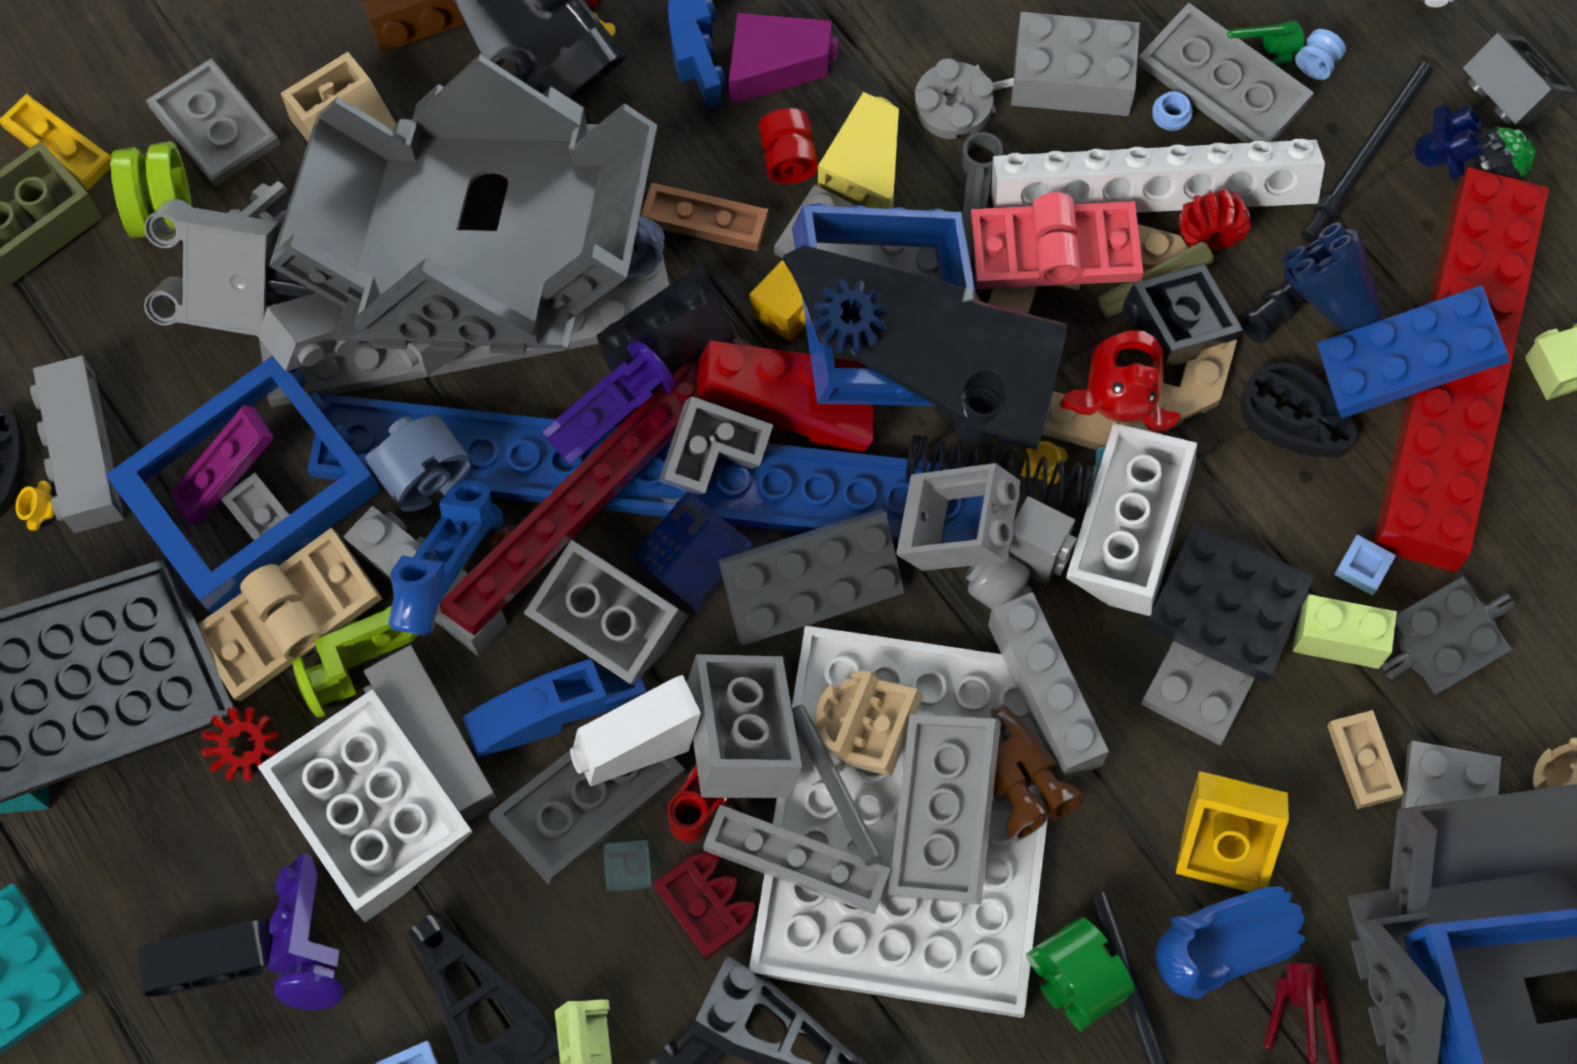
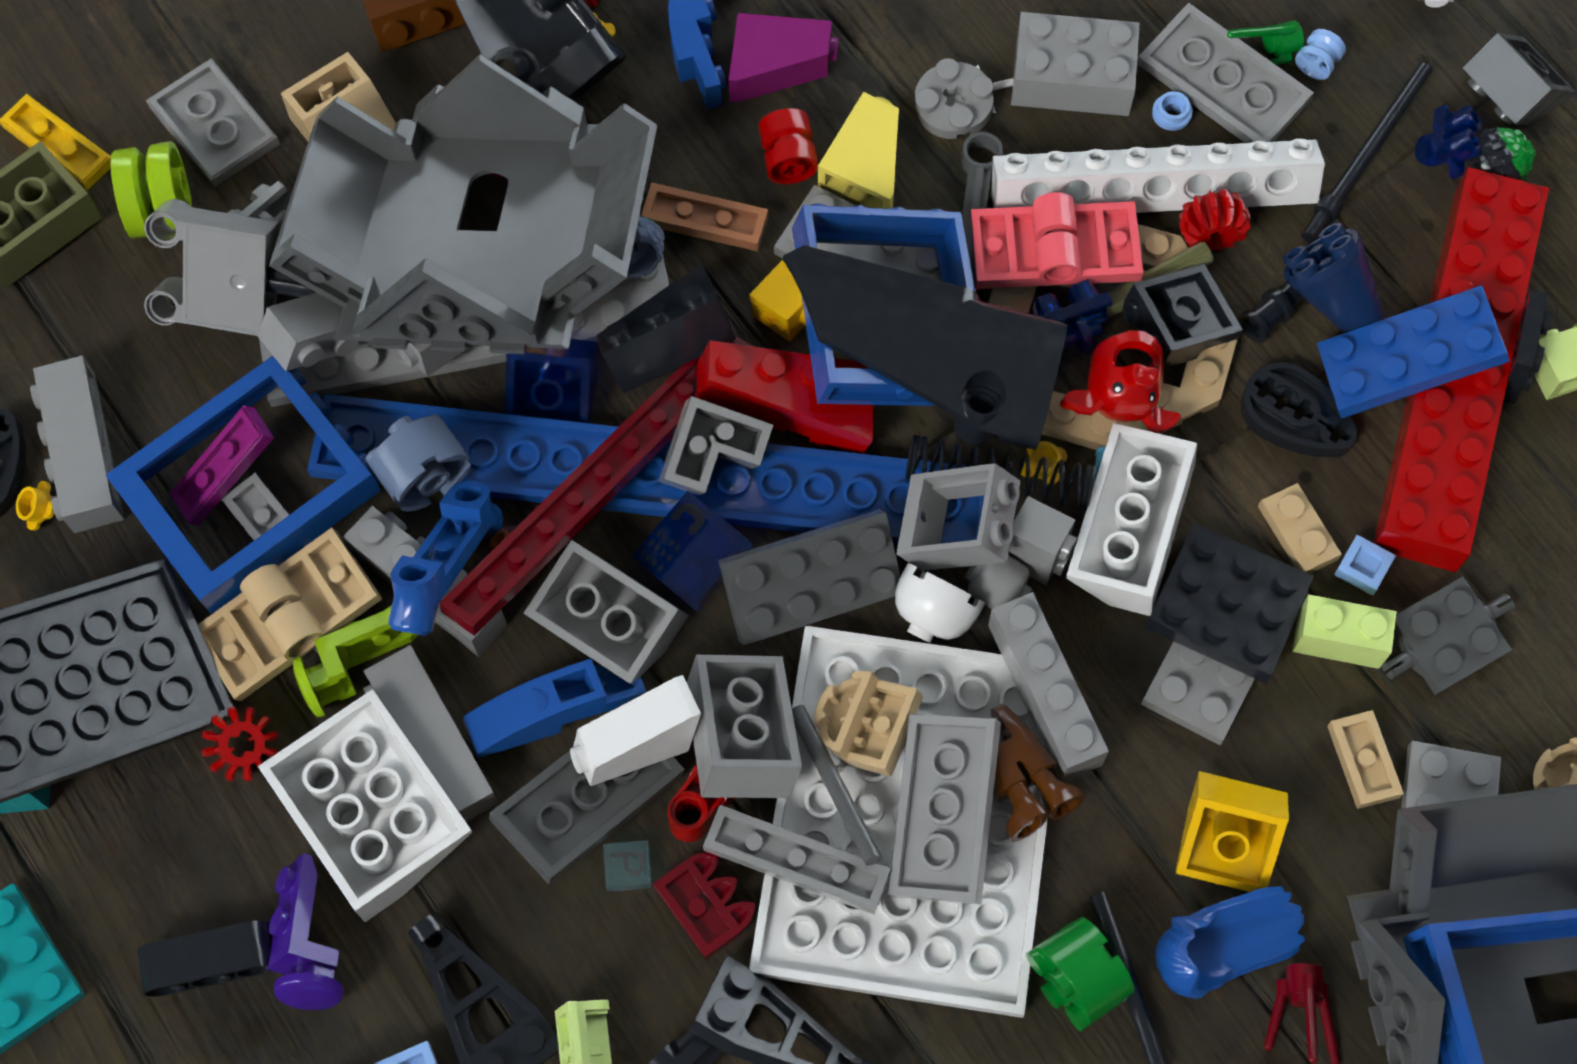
(553, 382): none -> clear blue slope
(608, 402): dark purple piece -> none
(832, 312): dark blue gear -> none
(934, 606): none -> white cylinder
(1082, 316): none -> clear blue hips
(1299, 529): none -> tan plate
(1527, 353): none -> black plate

